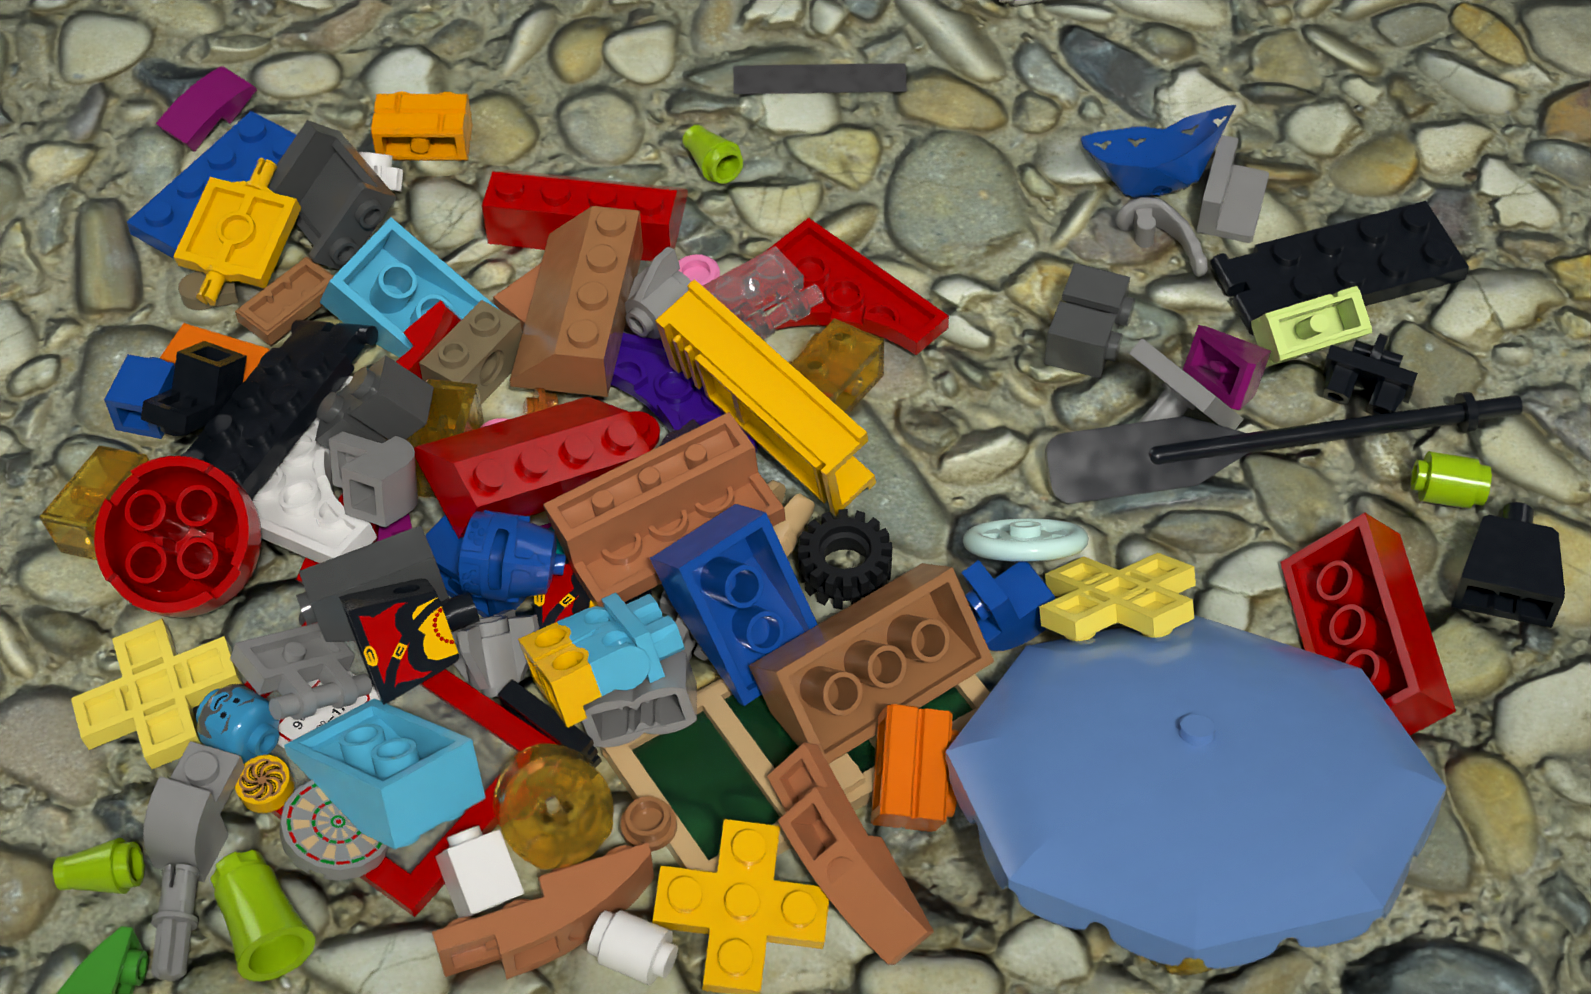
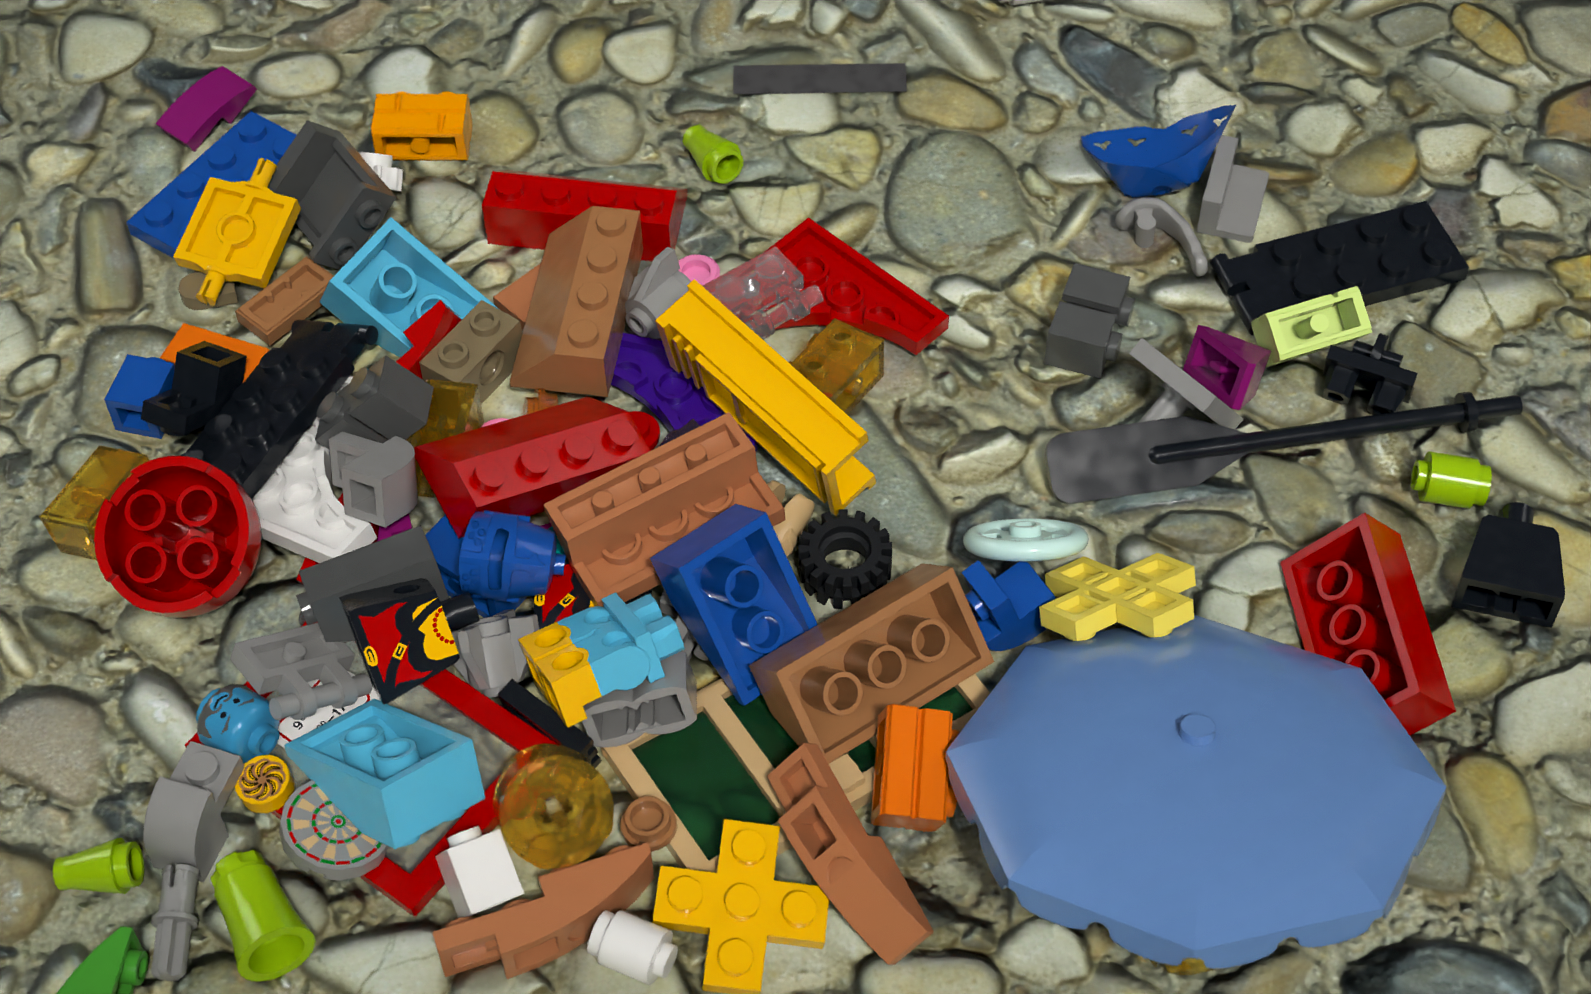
(154, 693): light yellow plate -> none

